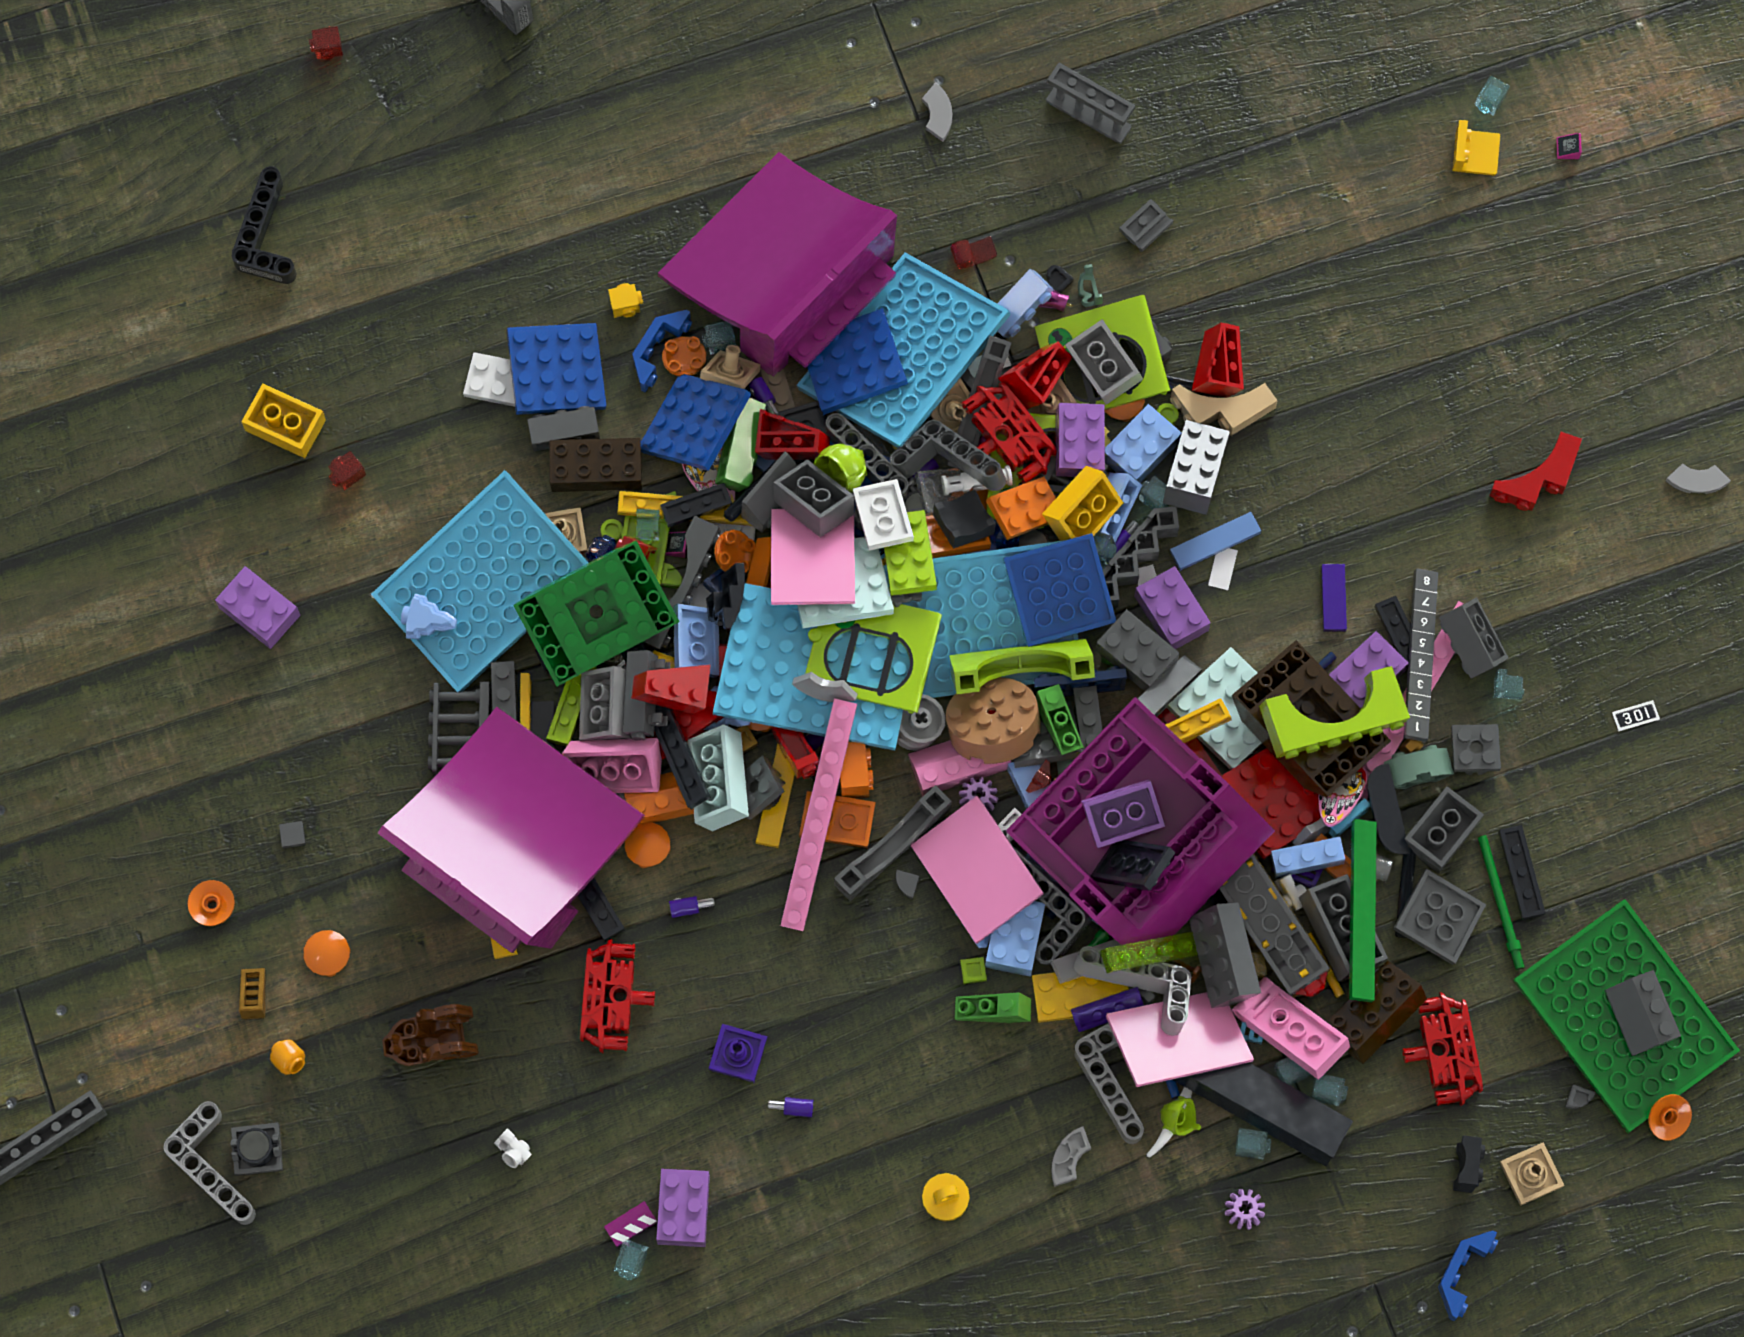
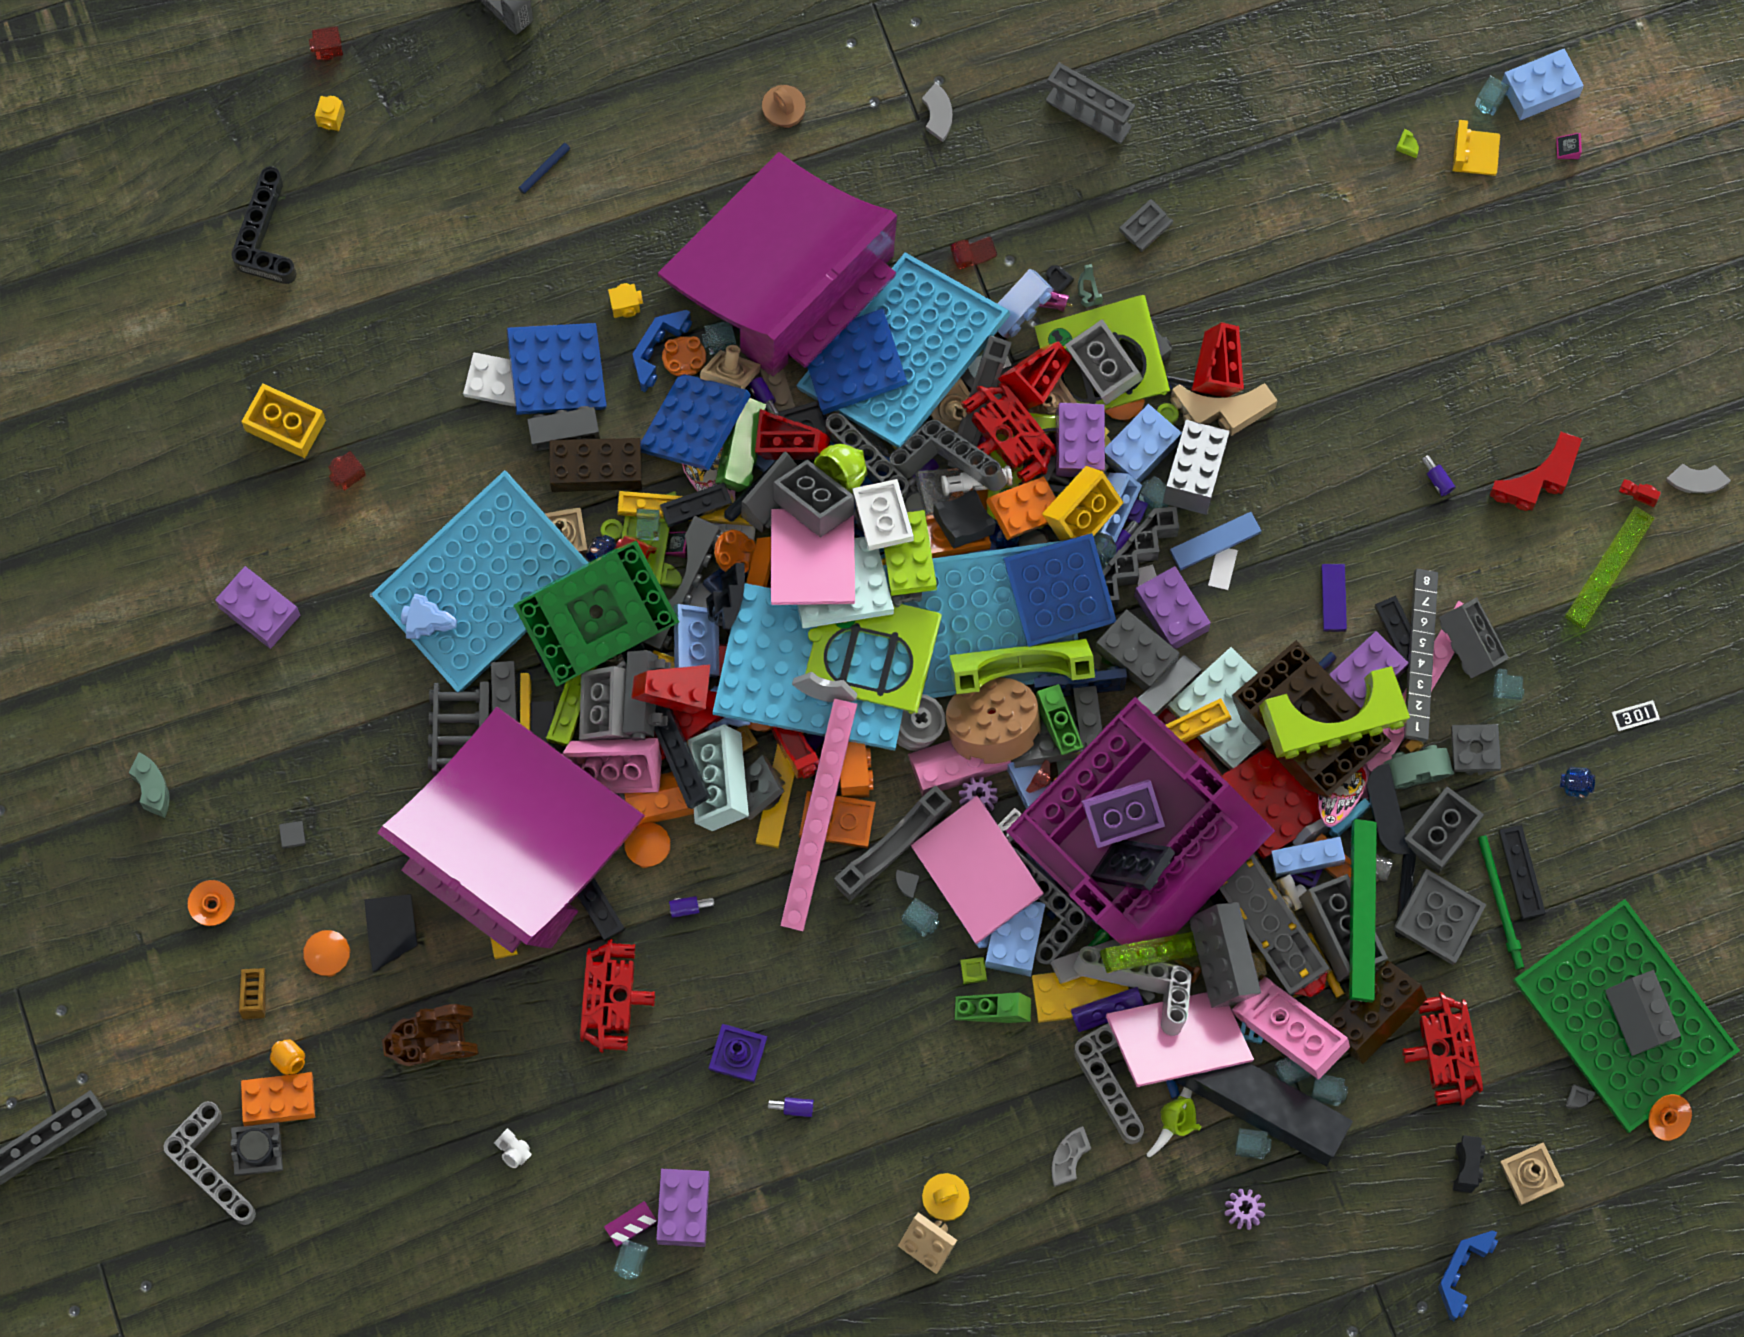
(153, 785): none -> sand green brick
(278, 1099): none -> orange plate
(330, 113): none -> yellow brick
(390, 928): none -> black slope
(548, 164): none -> dark blue bar
(783, 106): none -> medium nougat tile
(920, 918): none -> clear light blue brick
(928, 1242): none -> tan plate
(1137, 511): none -> dark purple plate
(1408, 144): none -> lime tile
(1439, 477): none -> dark purple piece
(1542, 84): none -> light blue brick
(1578, 782): none -> clear blue head
(1609, 567): none -> clear neon green plate
(1643, 493): none -> red plate

